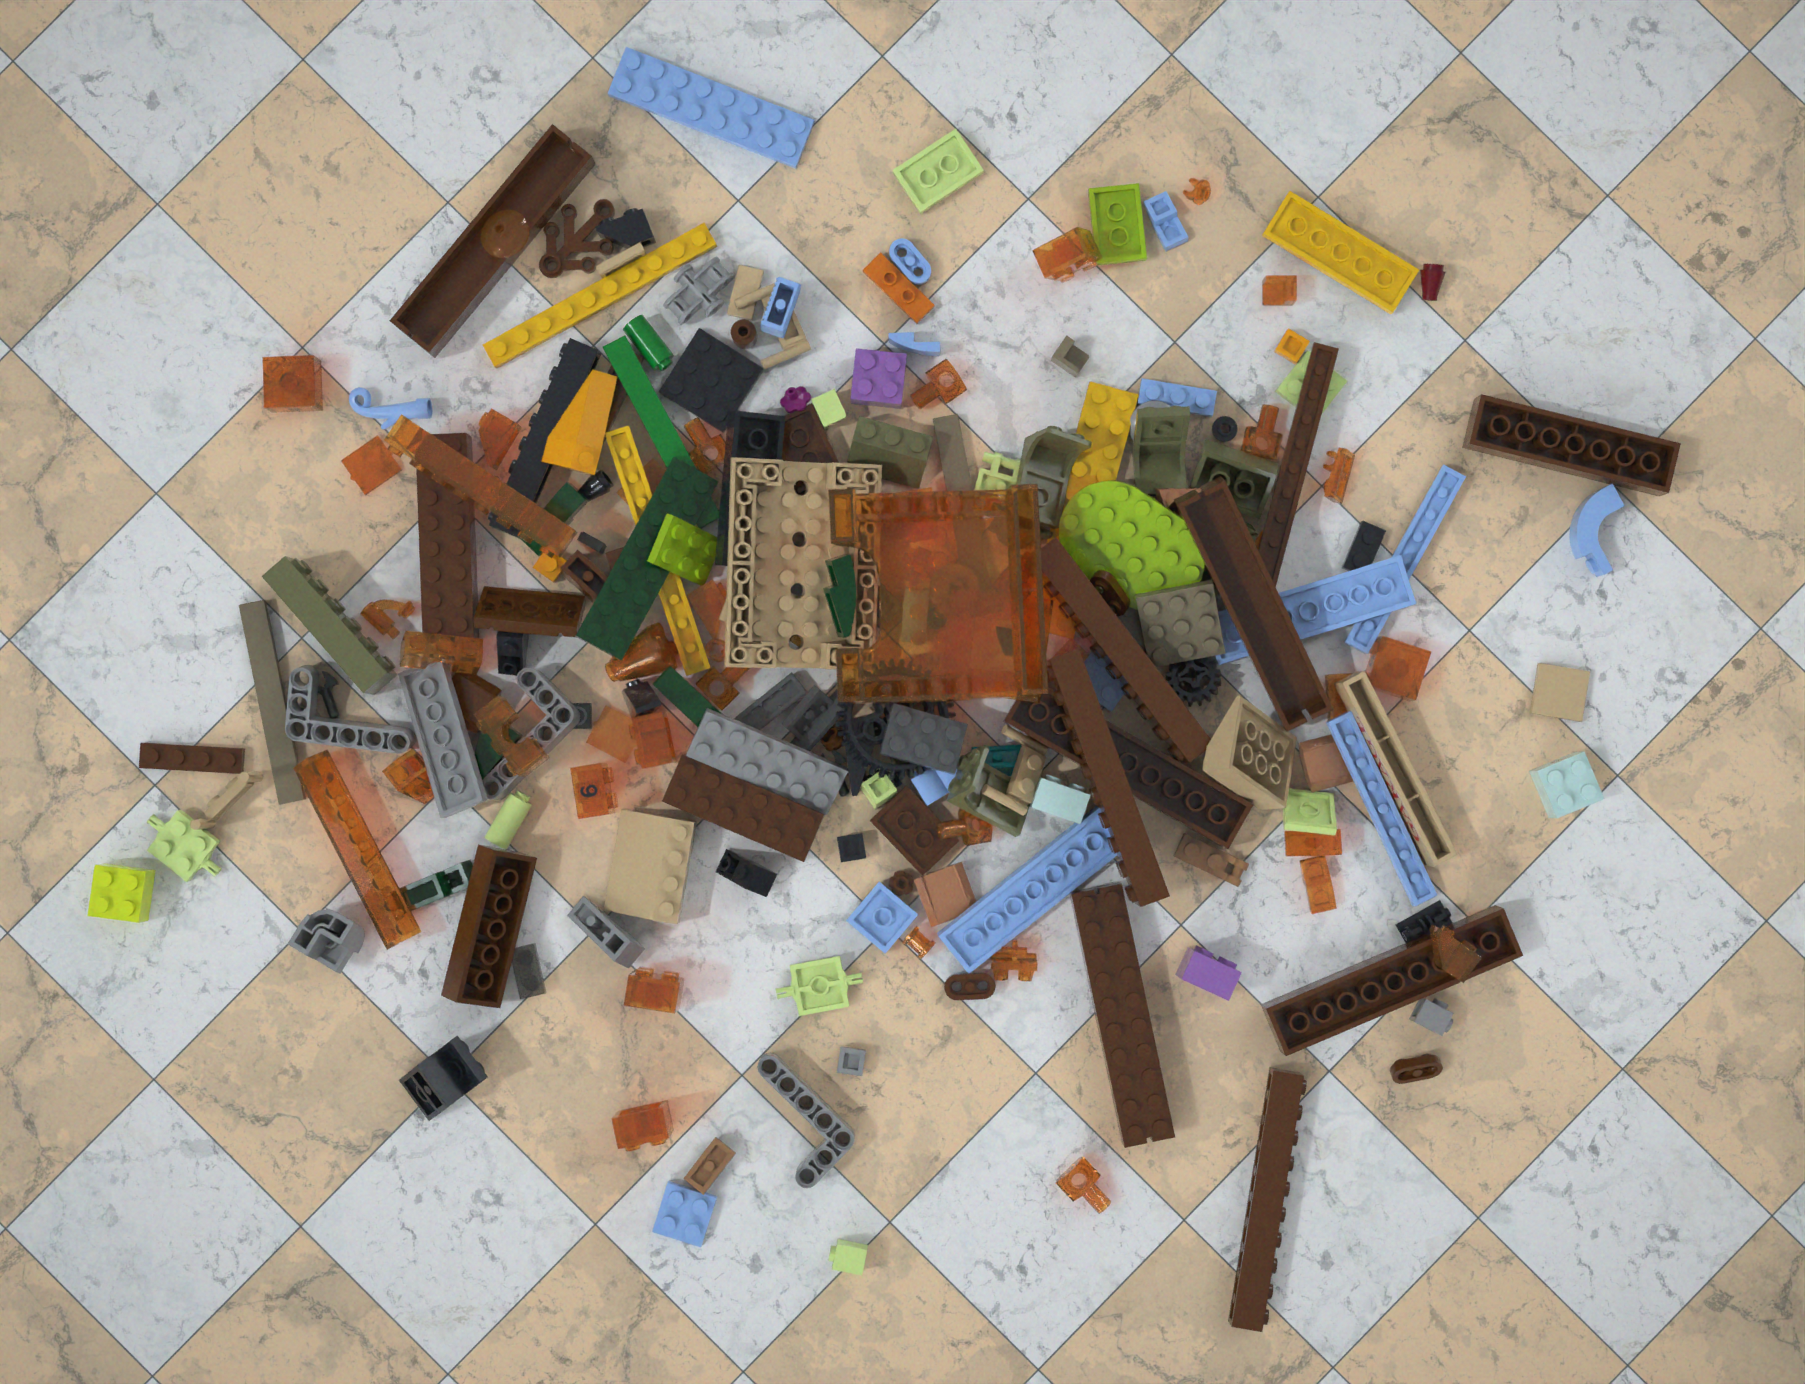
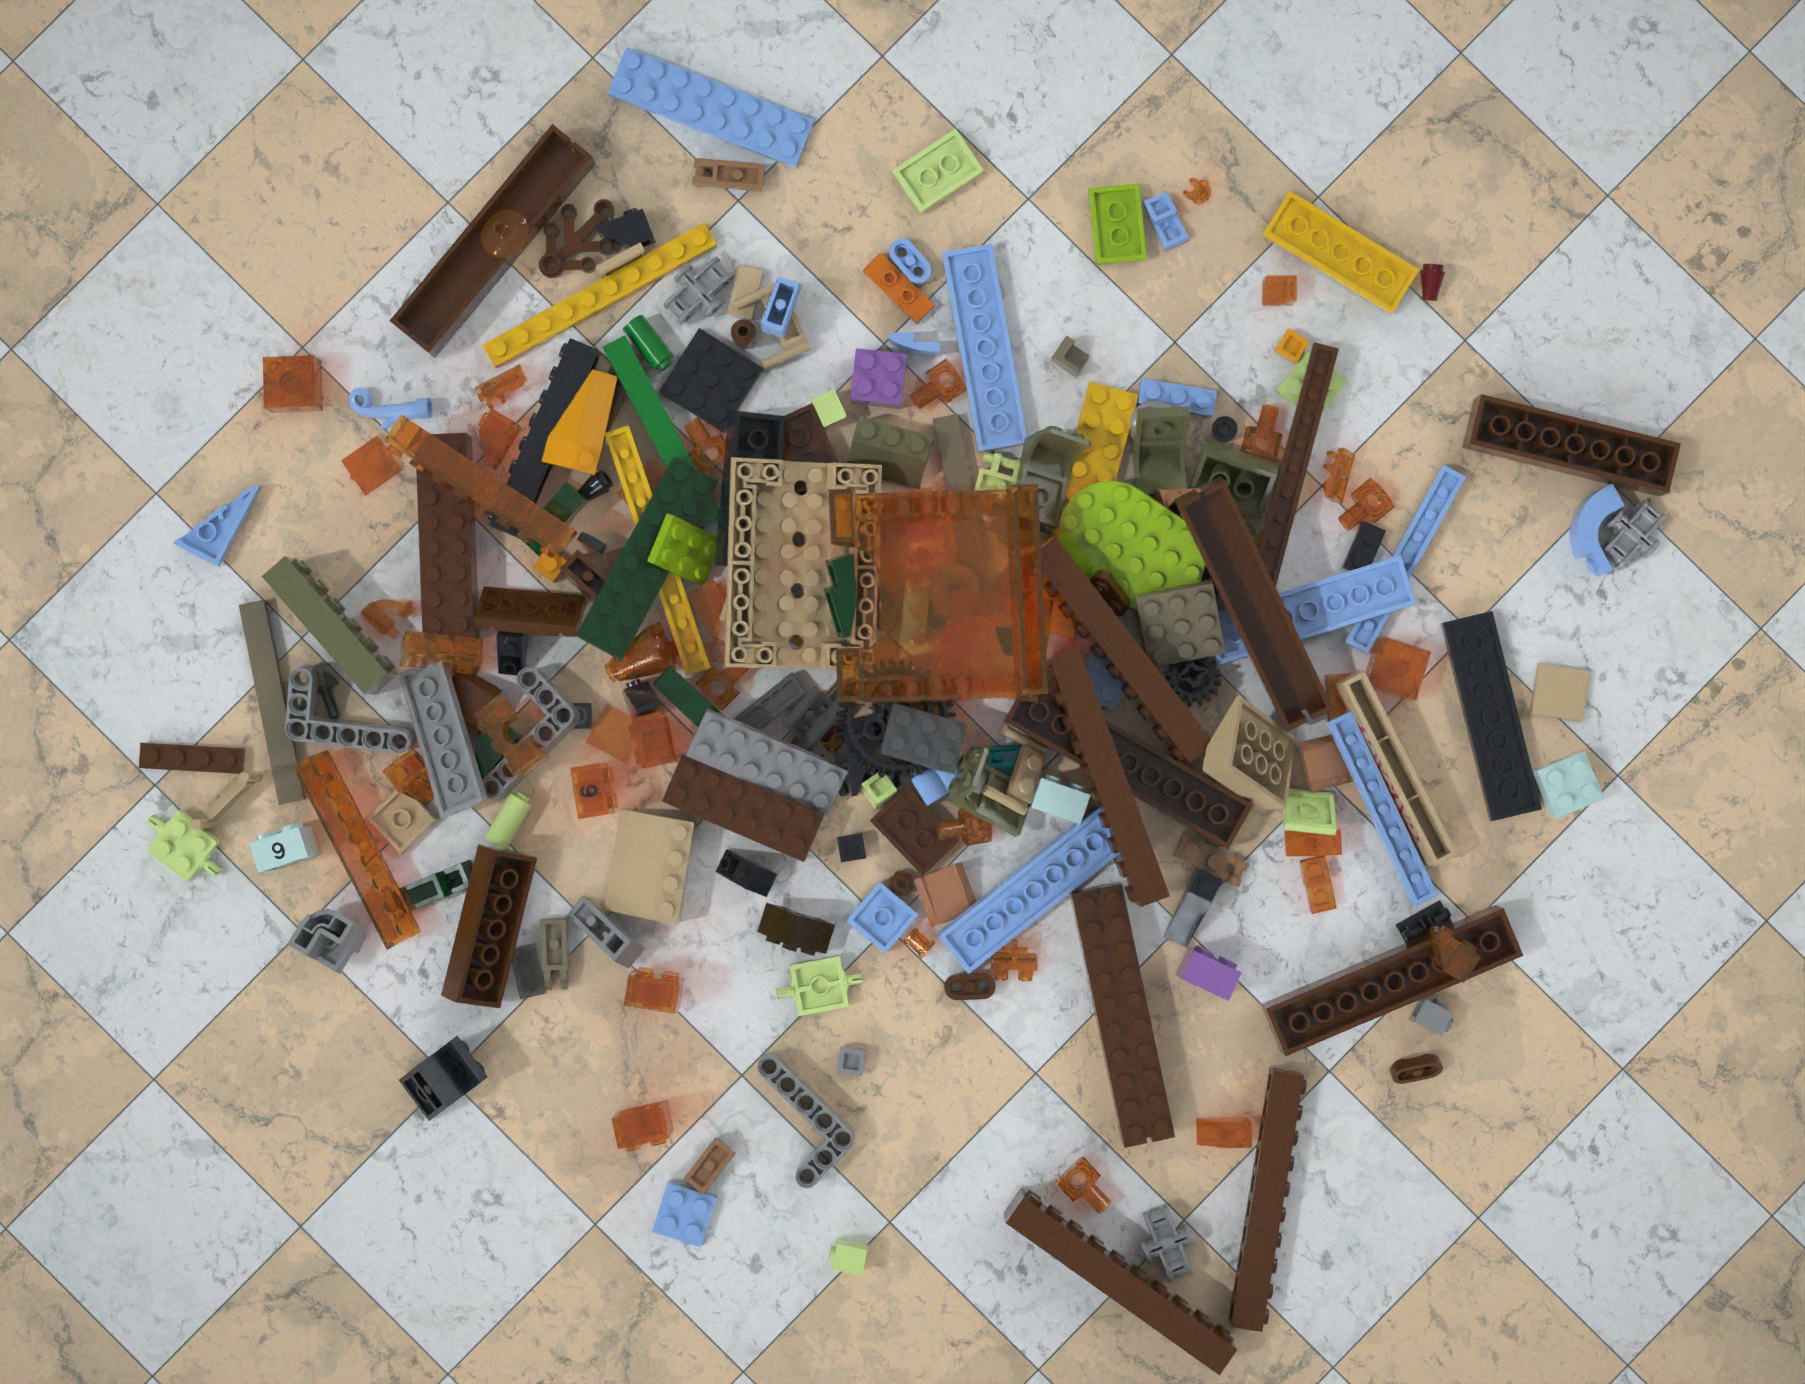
(121, 893): neon yellow brick -> none
(216, 534): none -> light blue wing
(282, 849): none -> light aqua brick
(401, 820): none -> tan tile
(508, 380): none -> clear orange plate
(555, 950): none -> dark tan hinge
(729, 175): none -> medium nougat plate
(795, 399): magenta plant -> none
(795, 930): none -> dark brown brick
(984, 347): none -> light blue plate
(1067, 255): clear orange brick -> none
(1120, 1281): none -> reddish brown brick
(1167, 1243): none -> light grey axle
(1192, 906): none -> slope
(1224, 1132): none -> clear orange slope
(1363, 509): none -> clear orange piece
(1491, 716): none -> black plate
(1633, 533): none -> light grey axle

